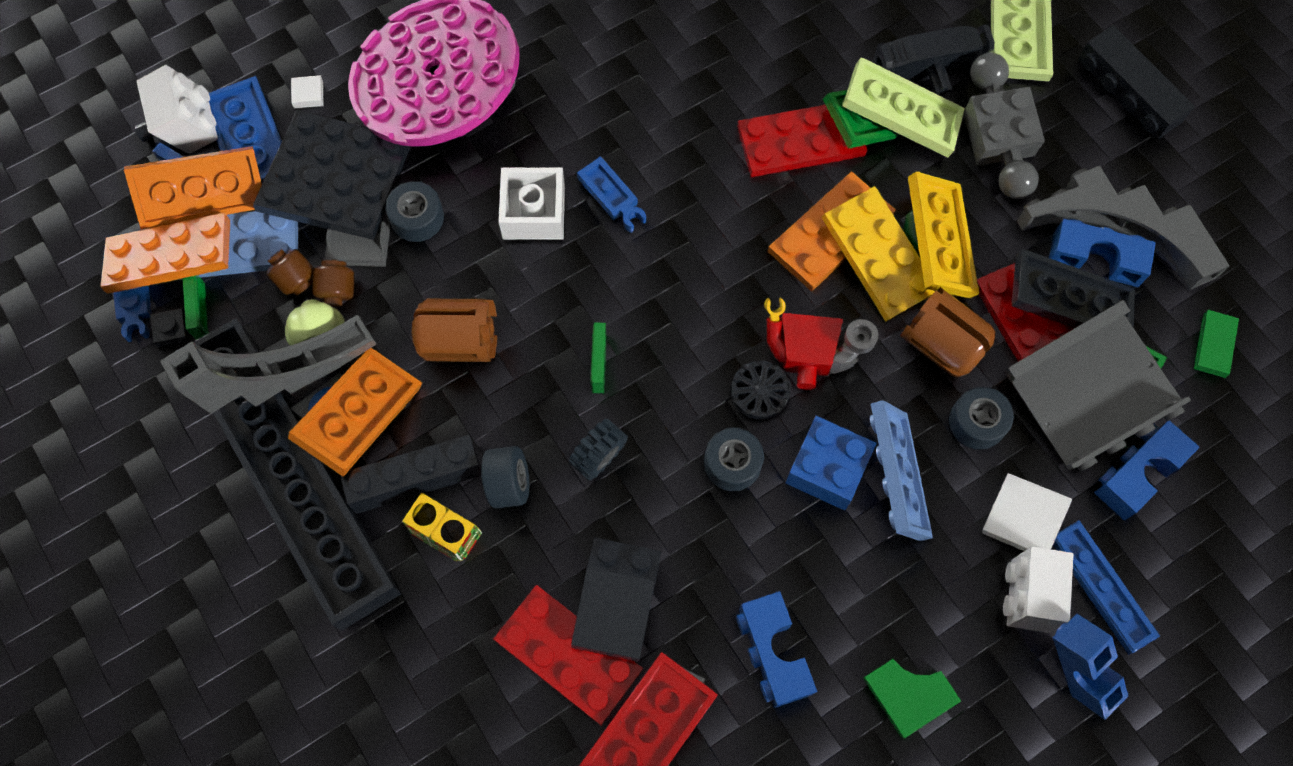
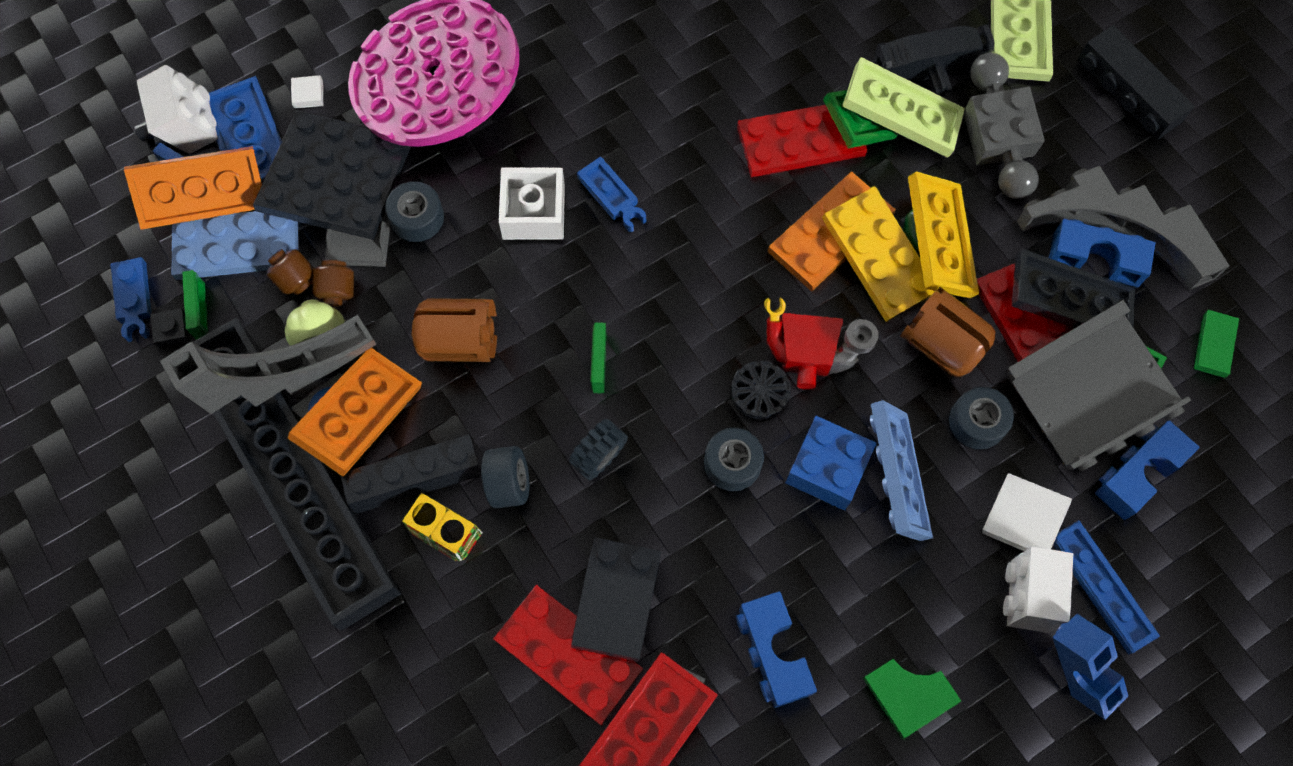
(166, 253): orange plate -> none

